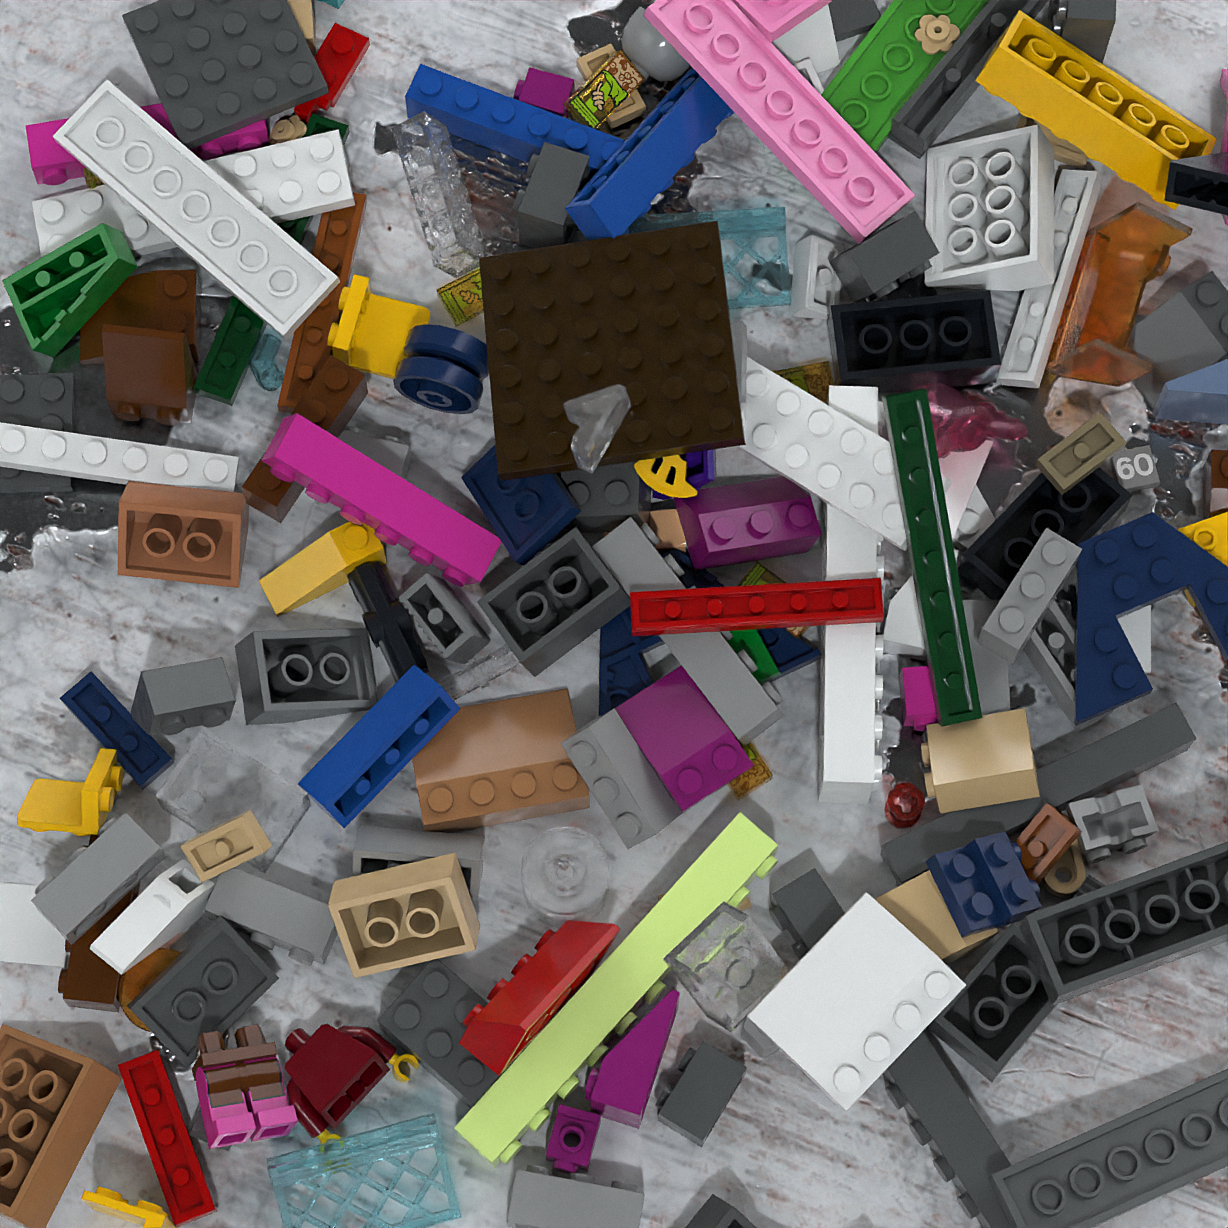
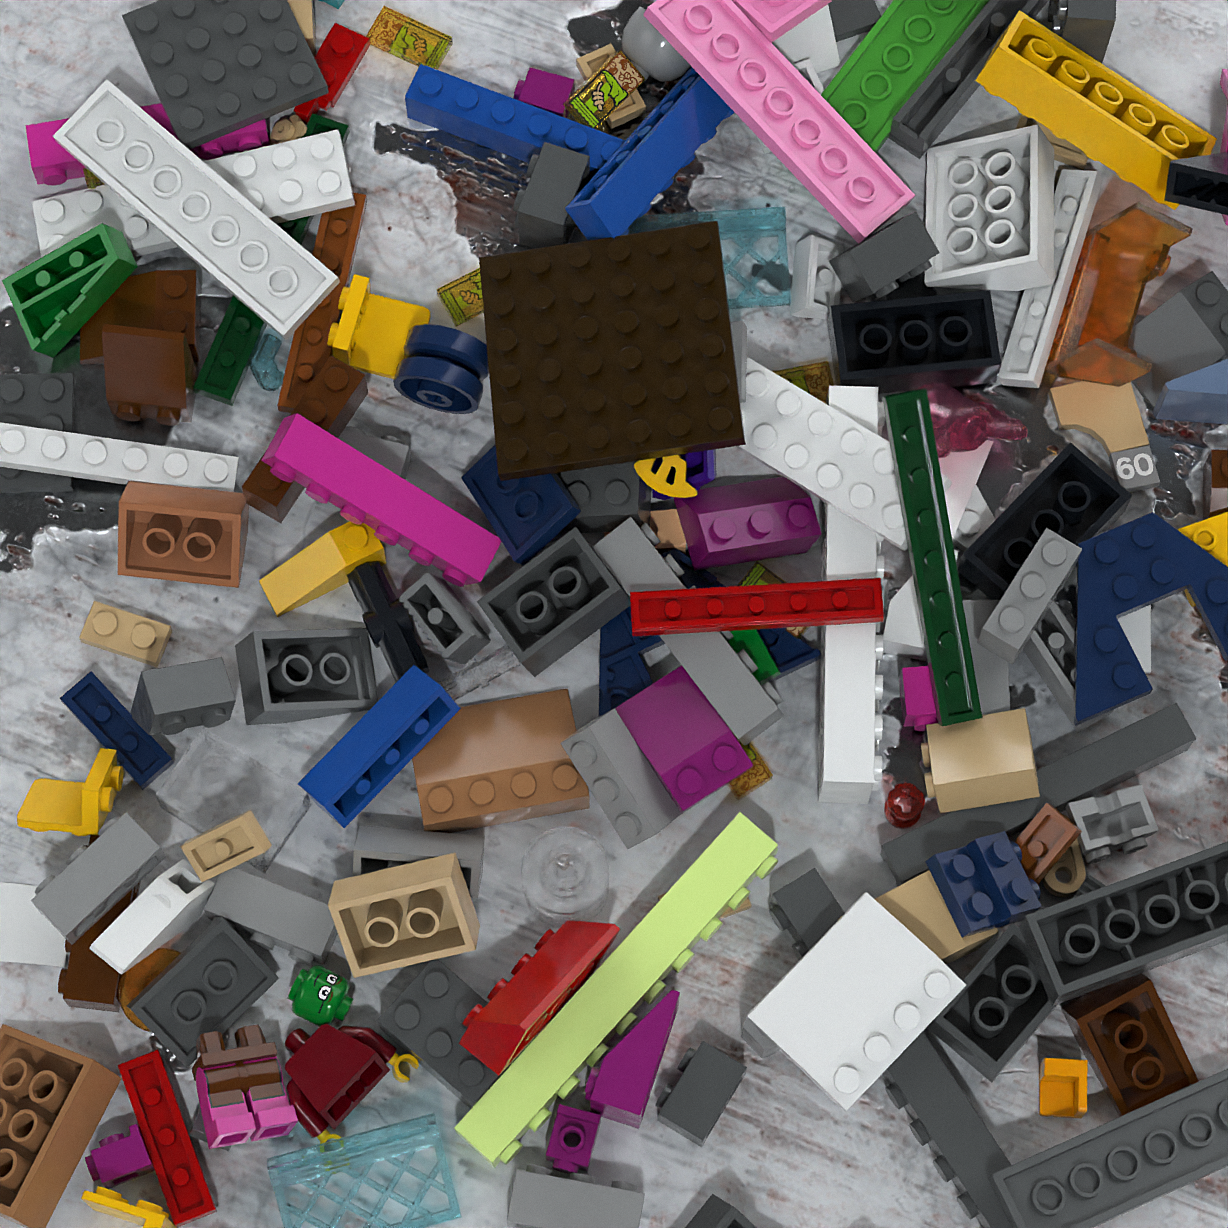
(120, 1159): none -> magenta brick
(125, 634): none -> tan plate
(320, 996): none -> green head
(409, 39): none -> clear yellow tile
(439, 194): clear brick -> none
(600, 418): clear slope -> none
(726, 966): clear brick -> none
(936, 42): tan plant -> none
(1063, 1087): none -> light orange panel
(1080, 453): dark tan plate -> none
(1102, 411): none -> tan tile
(1130, 1043): none -> reddish brown slope

